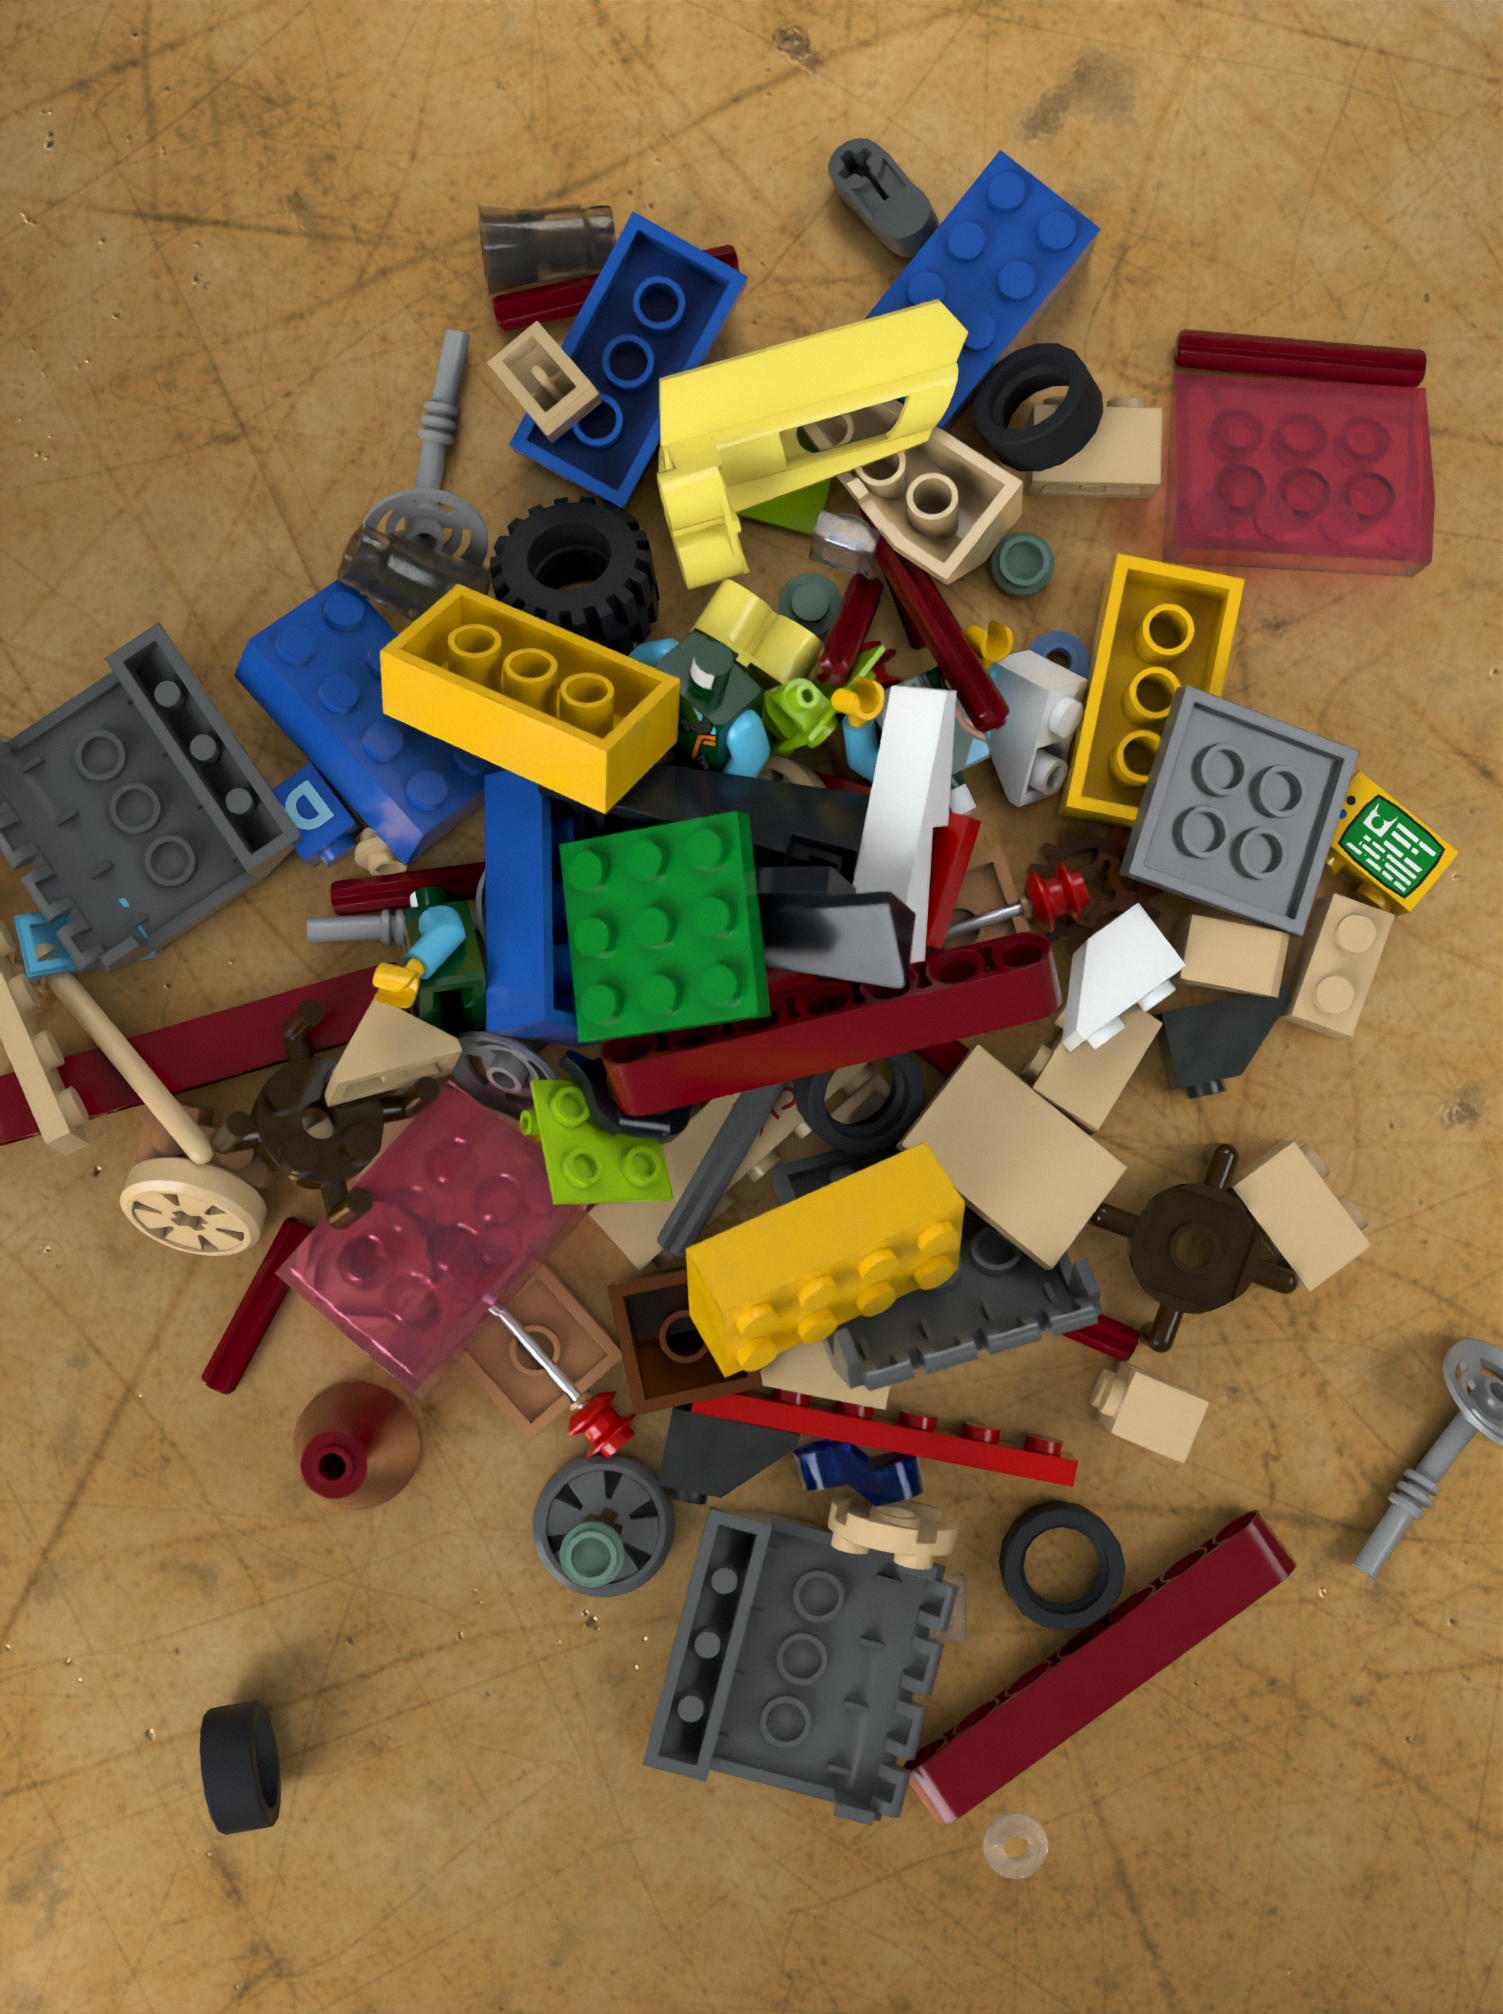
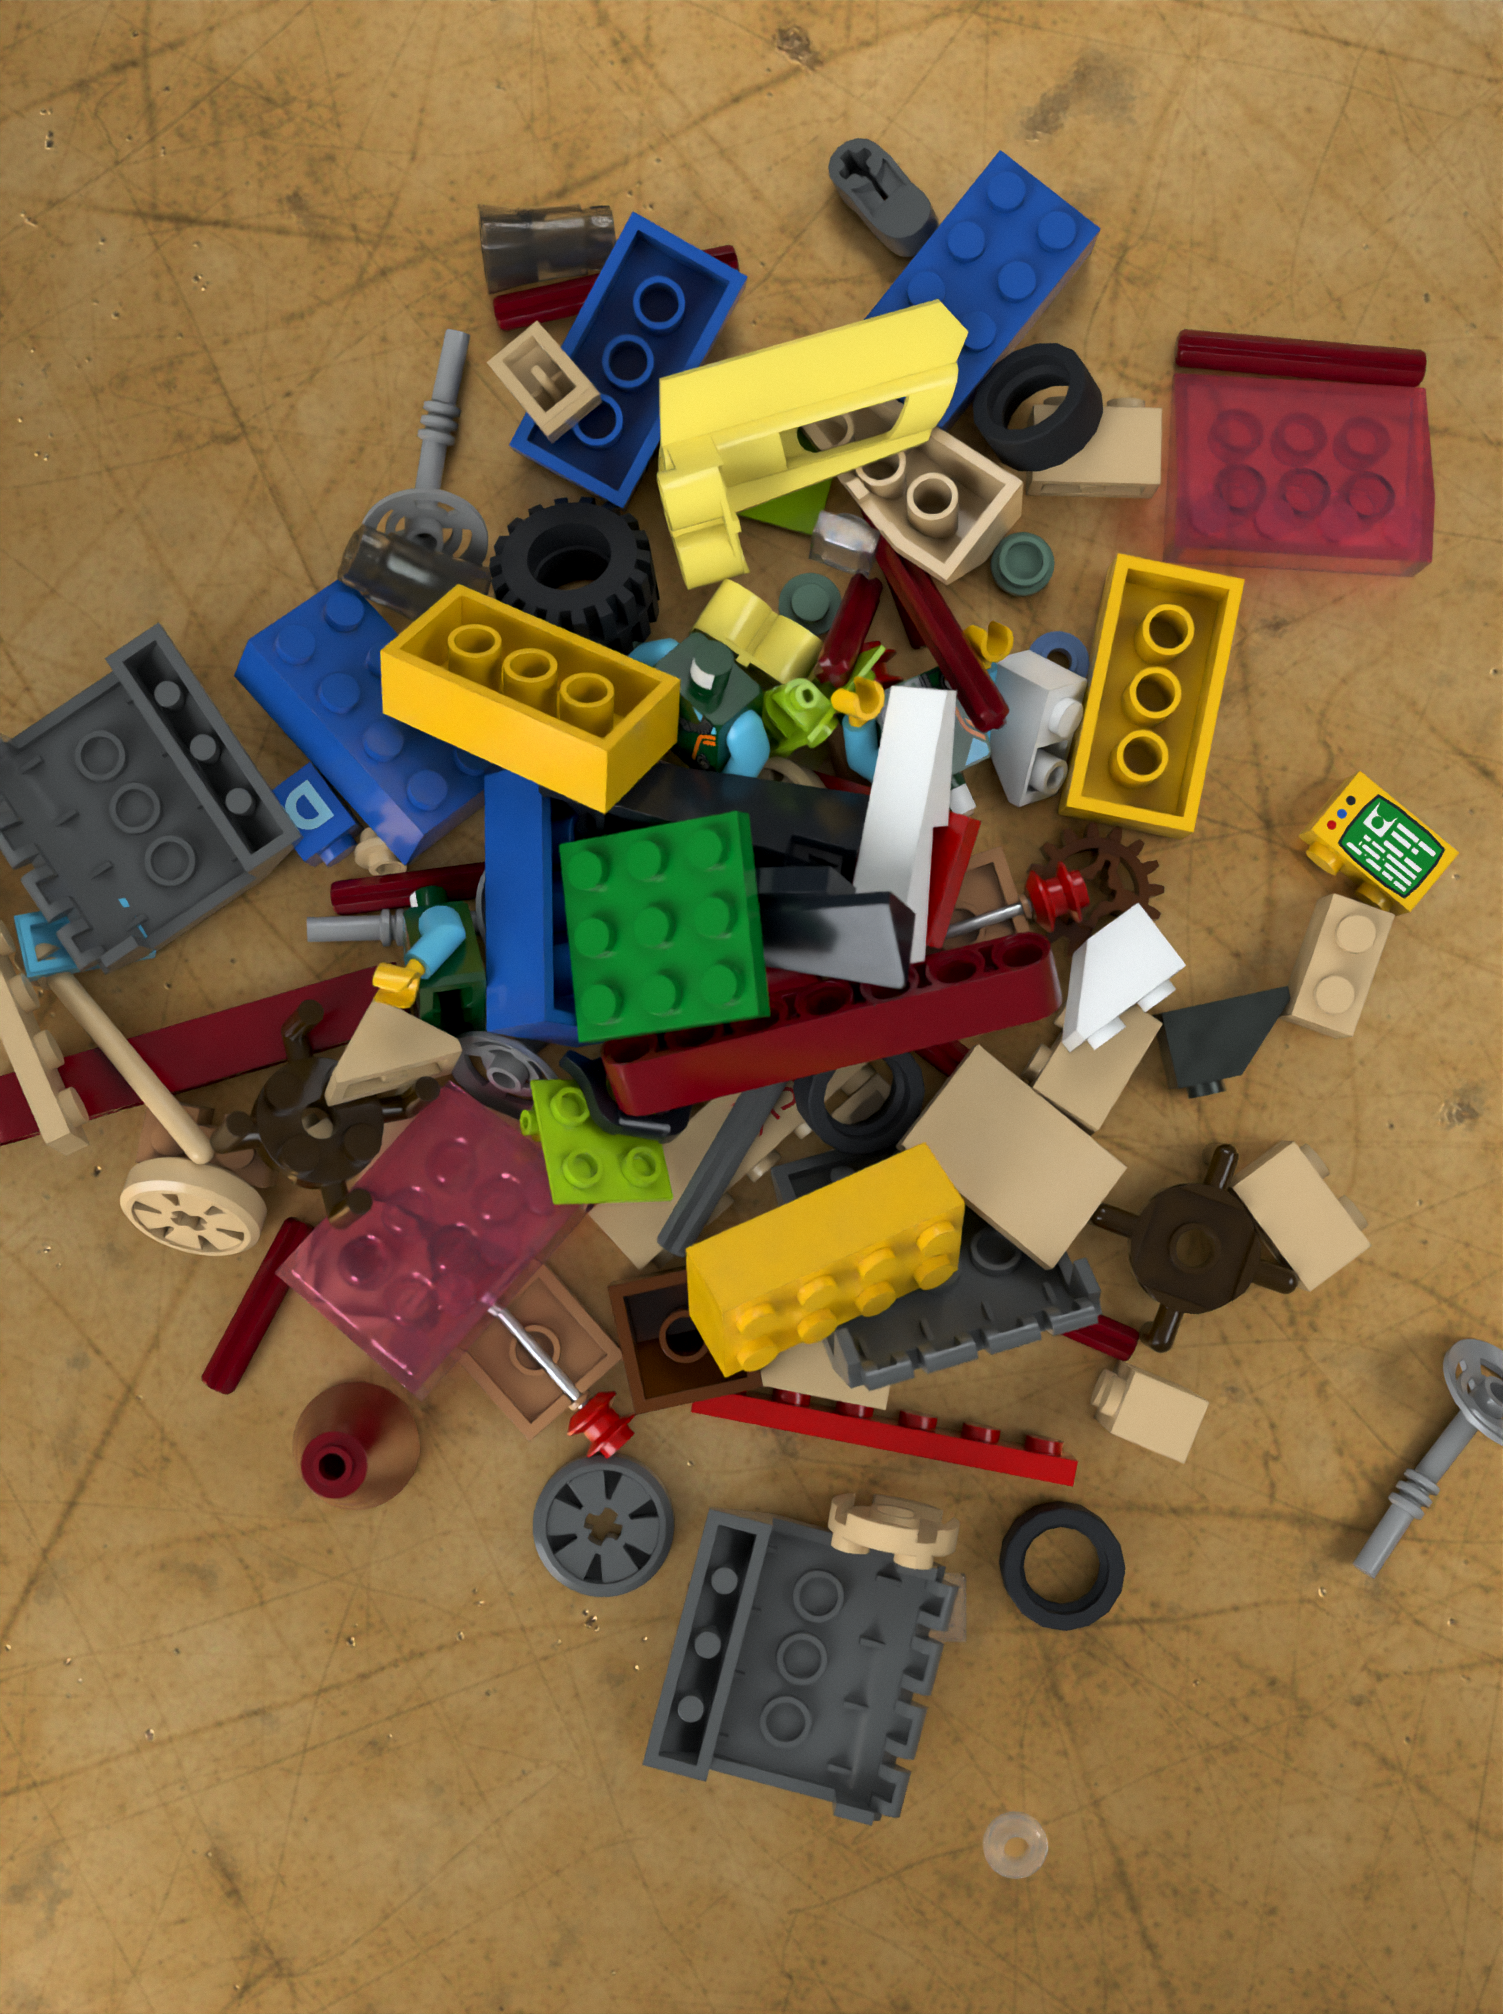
(240, 1767): black tyre -> none
(592, 1554): sand green plate -> none
(716, 1454): pearl dark grey slope -> none
(877, 1478): clear blue piece -> none
(1099, 1667): dark red beam -> none
(1229, 956): tan slope -> none
(1239, 811): plate -> none

